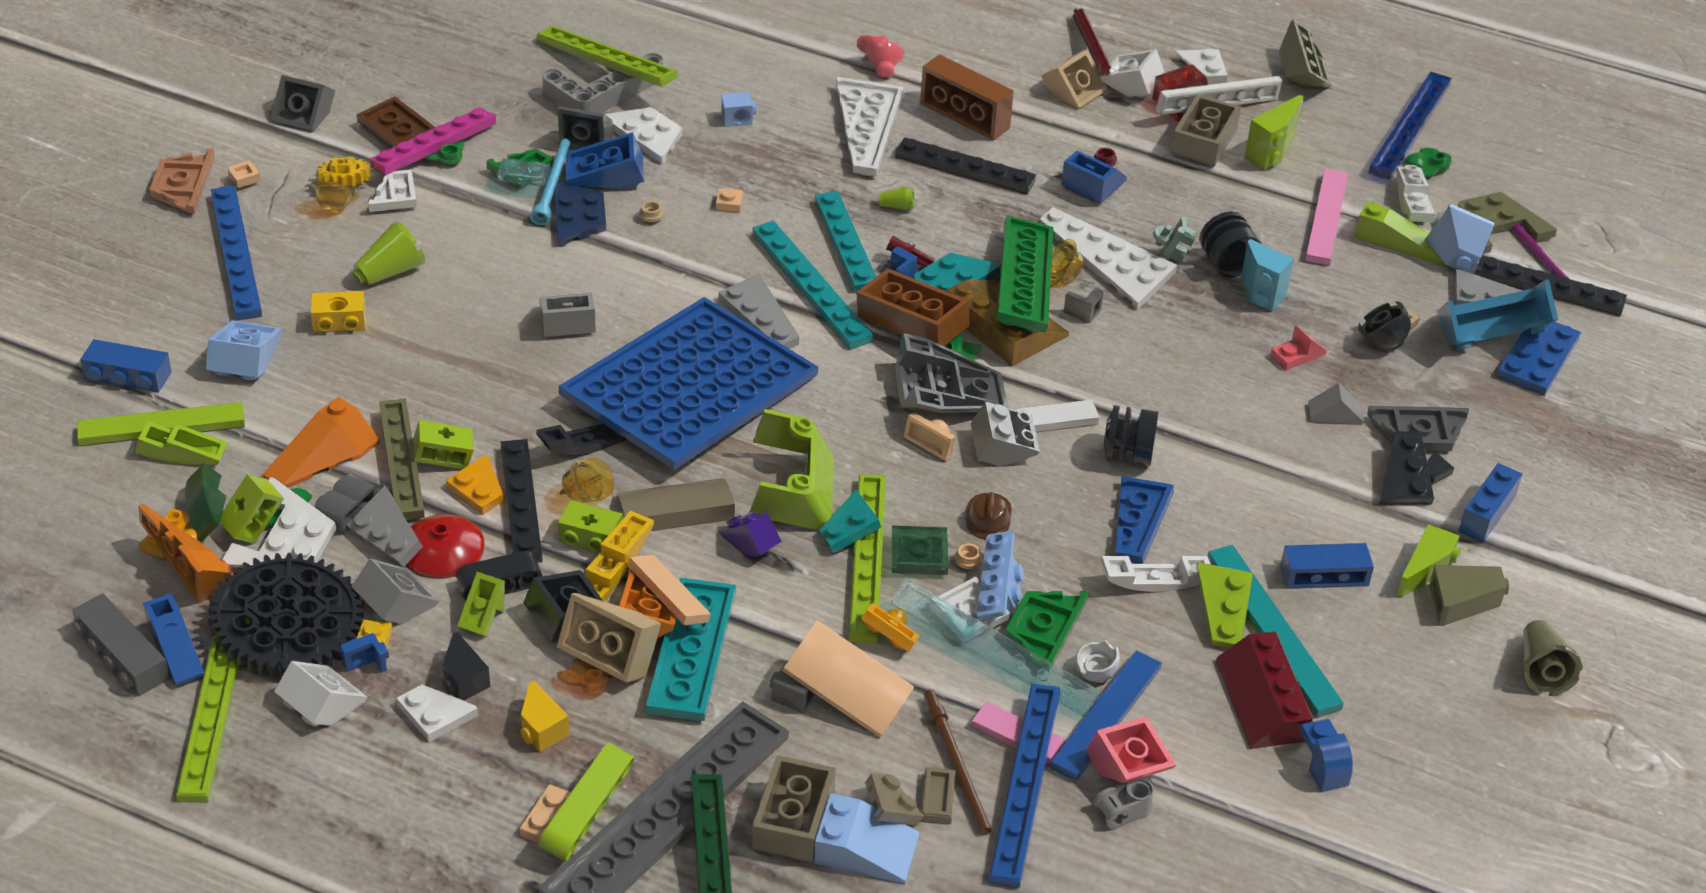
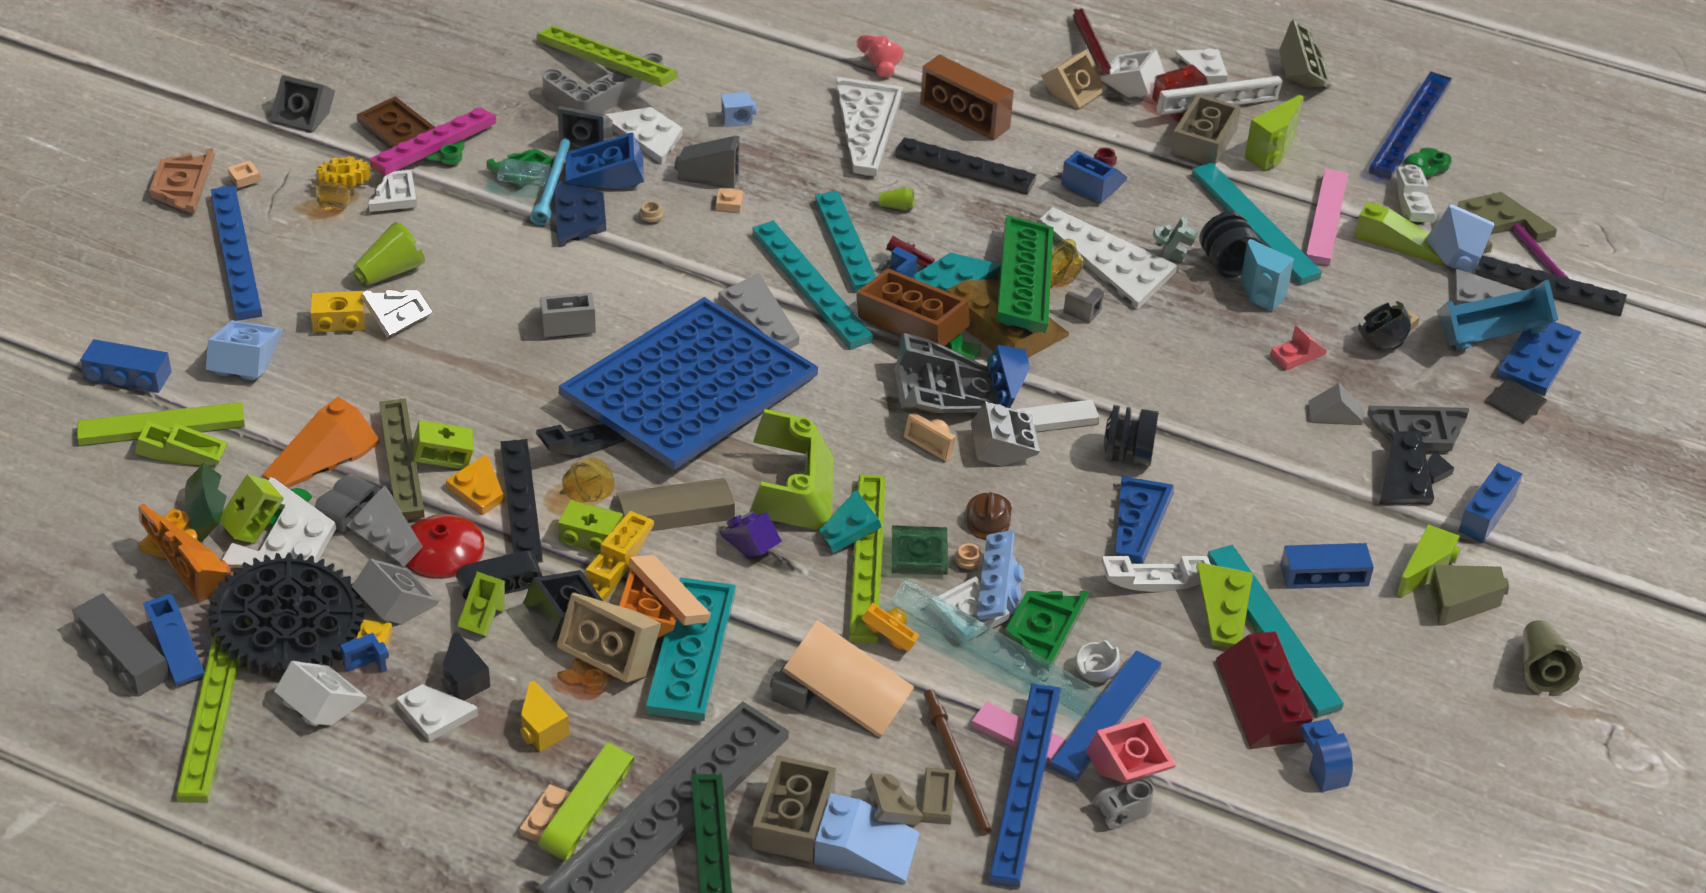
(396, 310): none -> white wing
(710, 162): none -> dark grey slope
(1008, 371): none -> blue slope
(1269, 234): none -> teal tile
(1515, 401): none -> clear smoke piece

